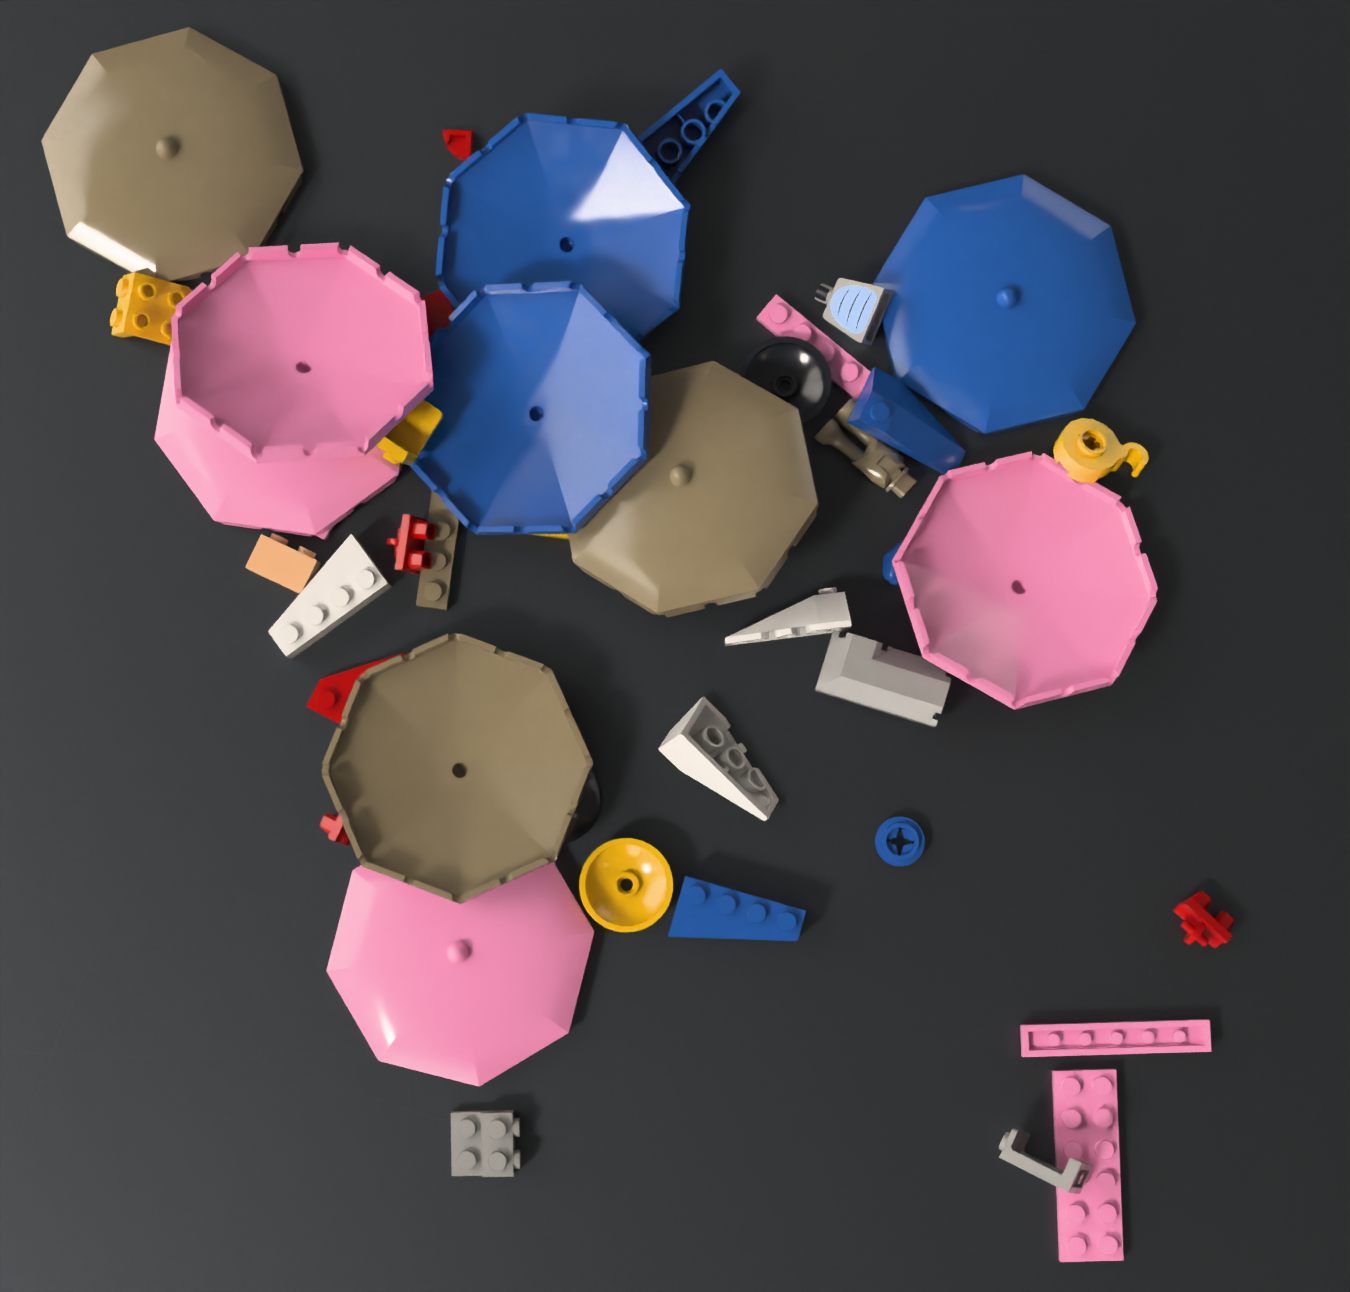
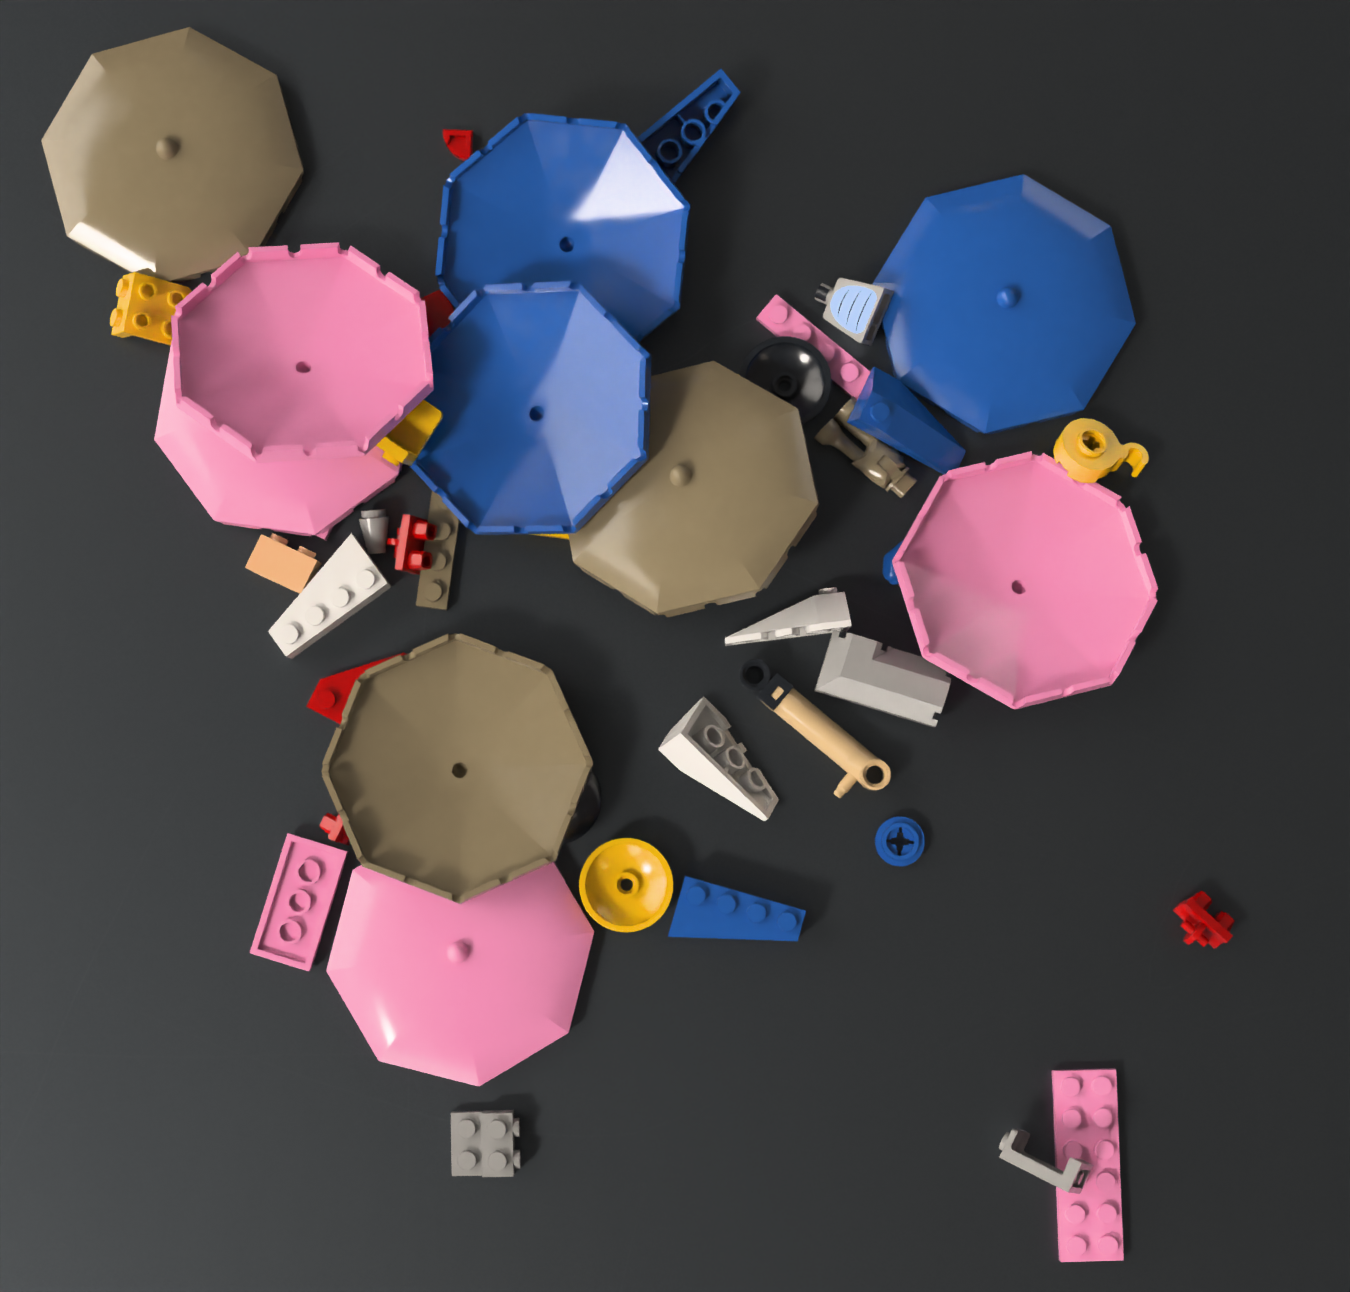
(299, 902): none -> bright pink plate
(374, 529): none -> light grey cone
(817, 728): none -> tan piece
(1115, 1038): bright pink plate -> none

